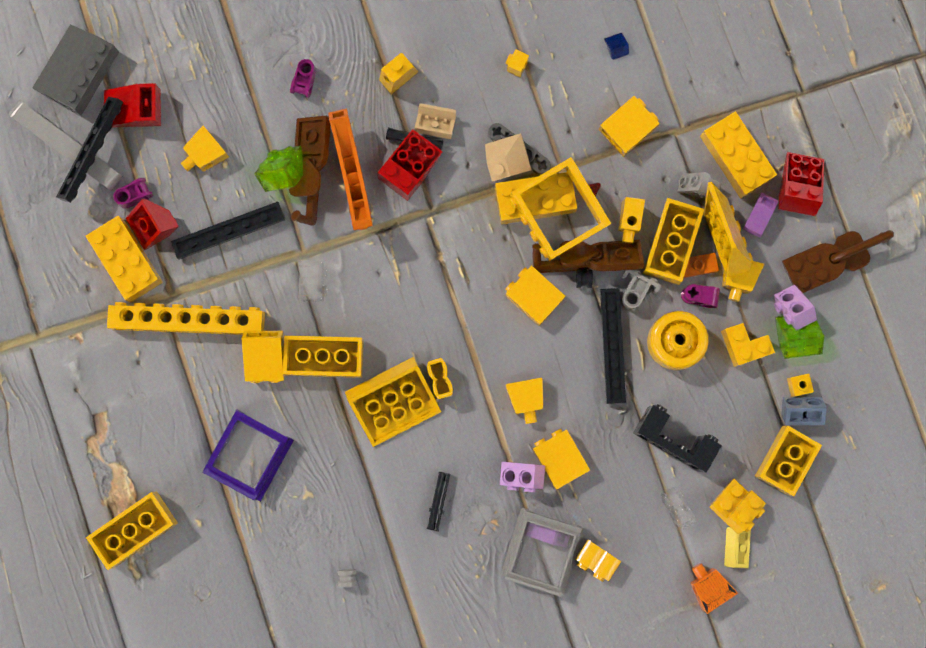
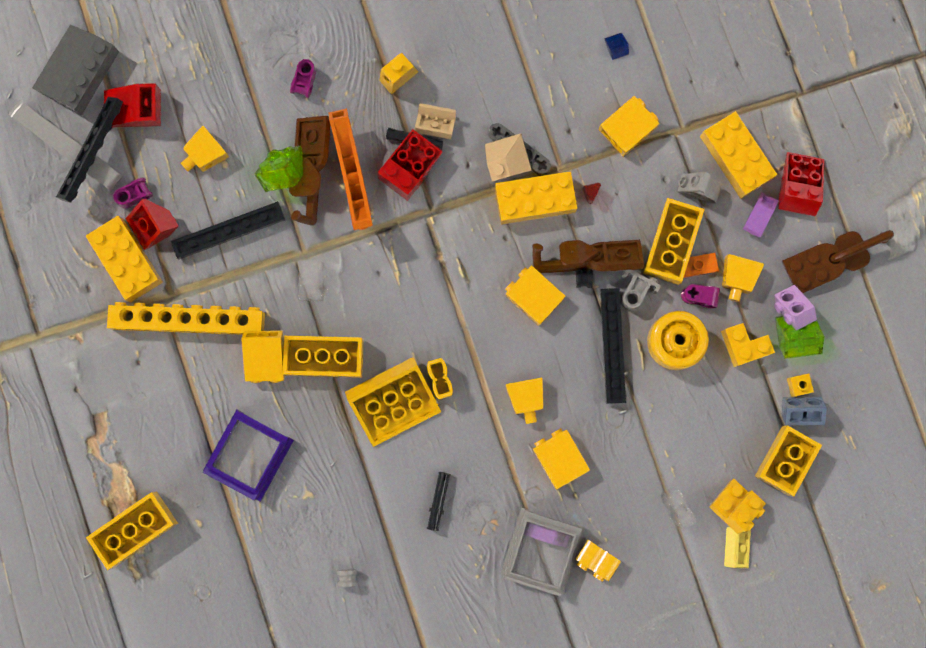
(517, 62): yellow plate -> none
(522, 476): lavender brick -> none
(586, 193): yellow window -> none
(631, 210): yellow torso -> none
(698, 457): black plate -> none
(711, 588): orange torso -> none
(726, 233): yellow slope -> none

